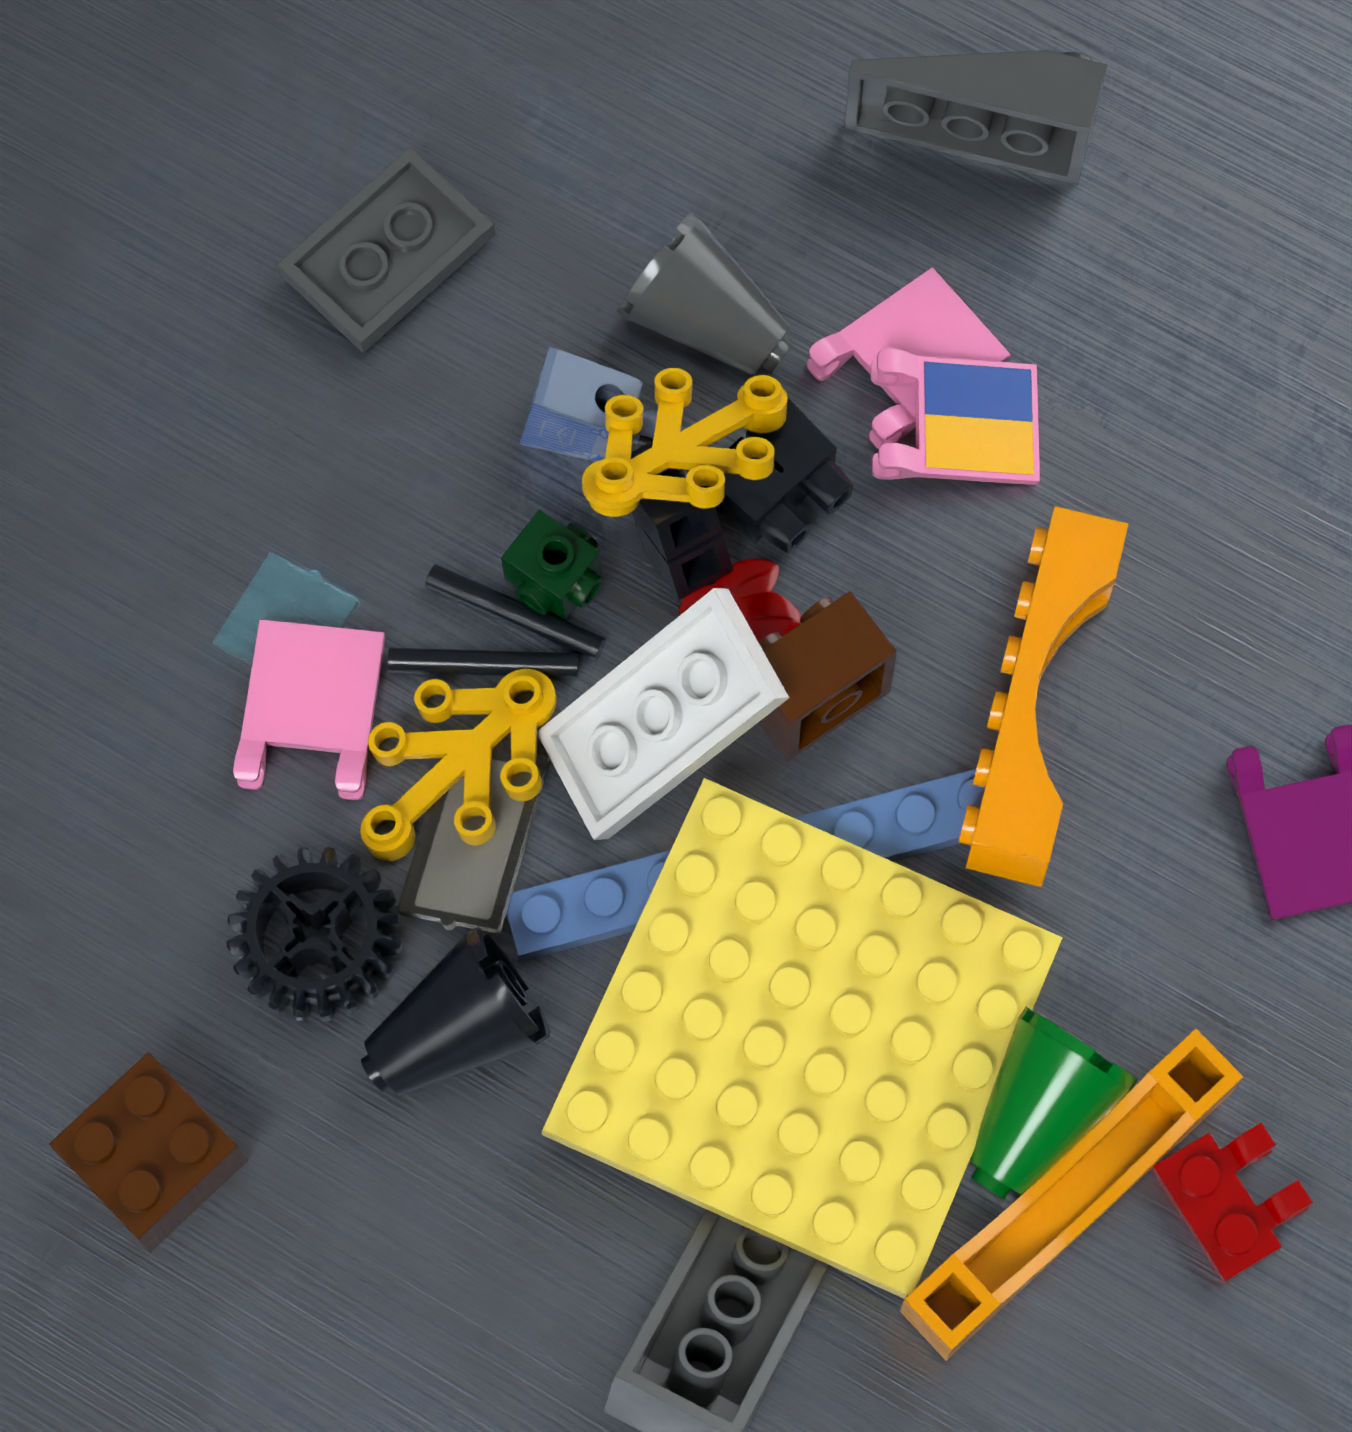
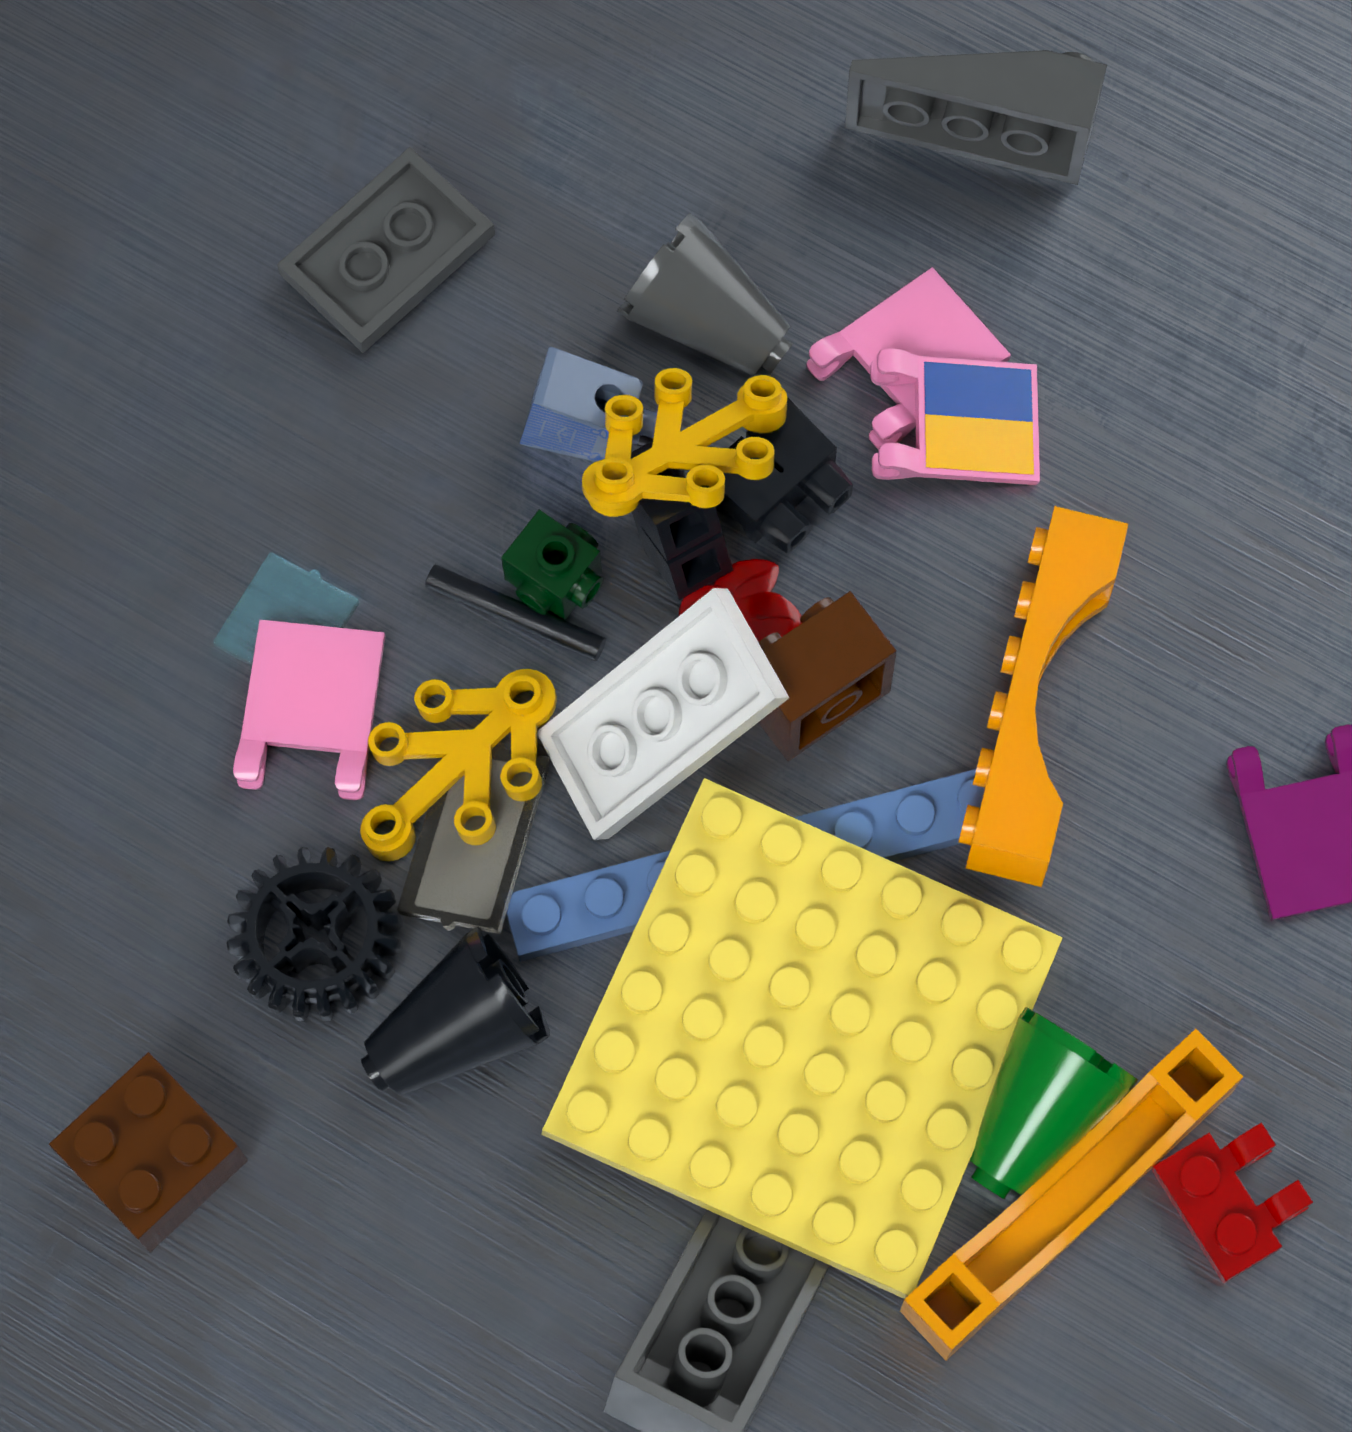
(481, 662): black bar -> none

